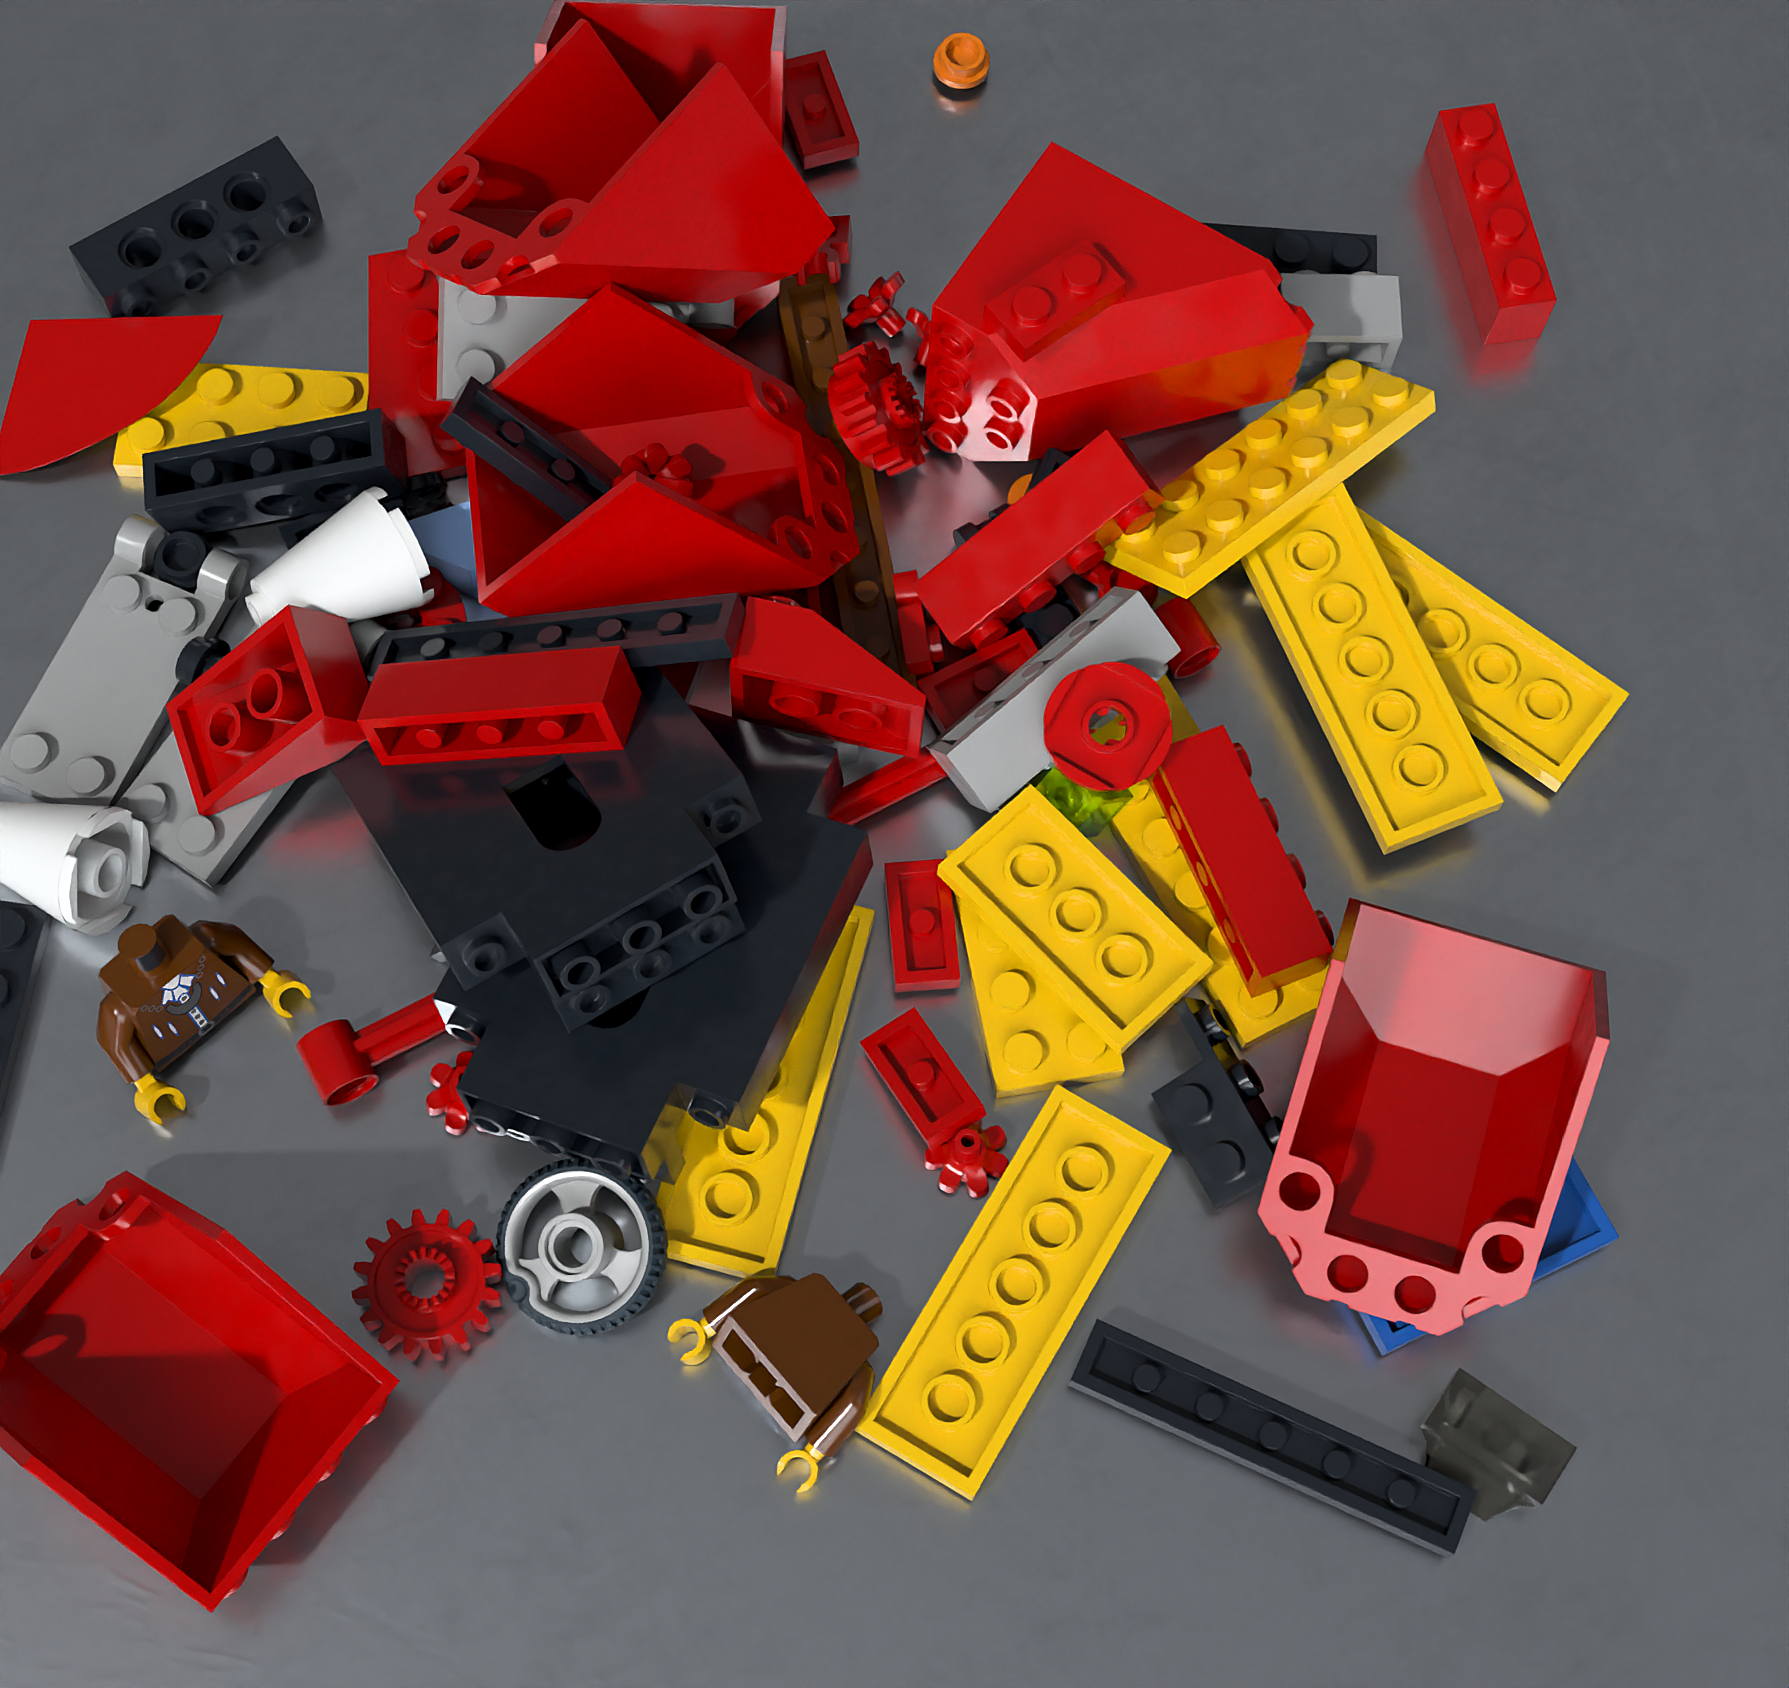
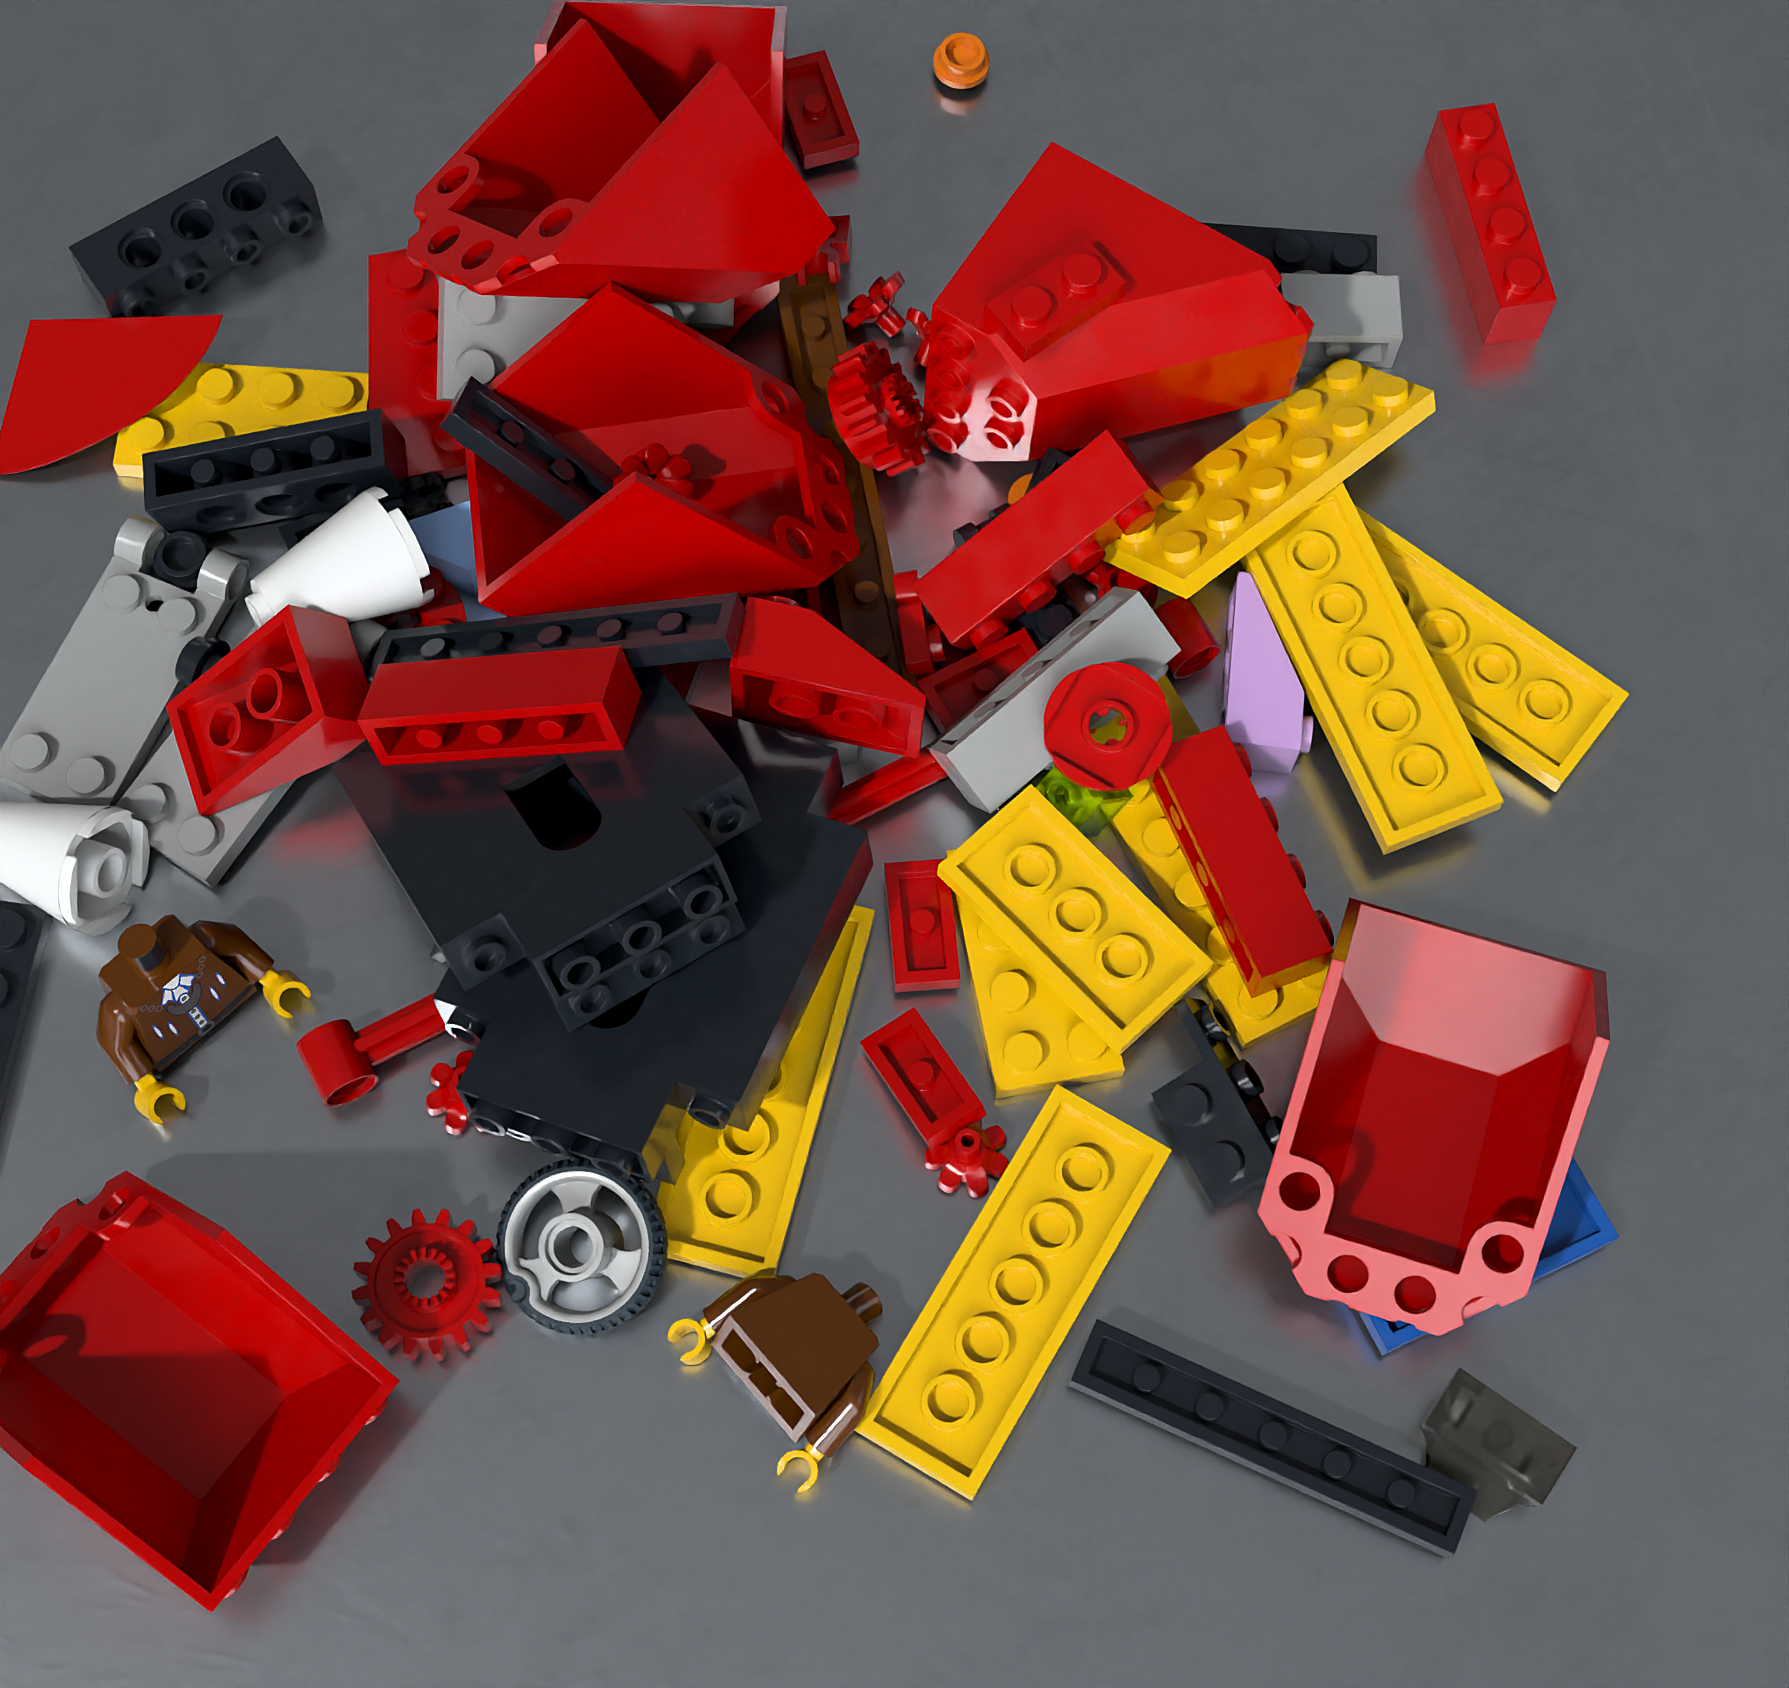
(1260, 687): none -> lavender slope

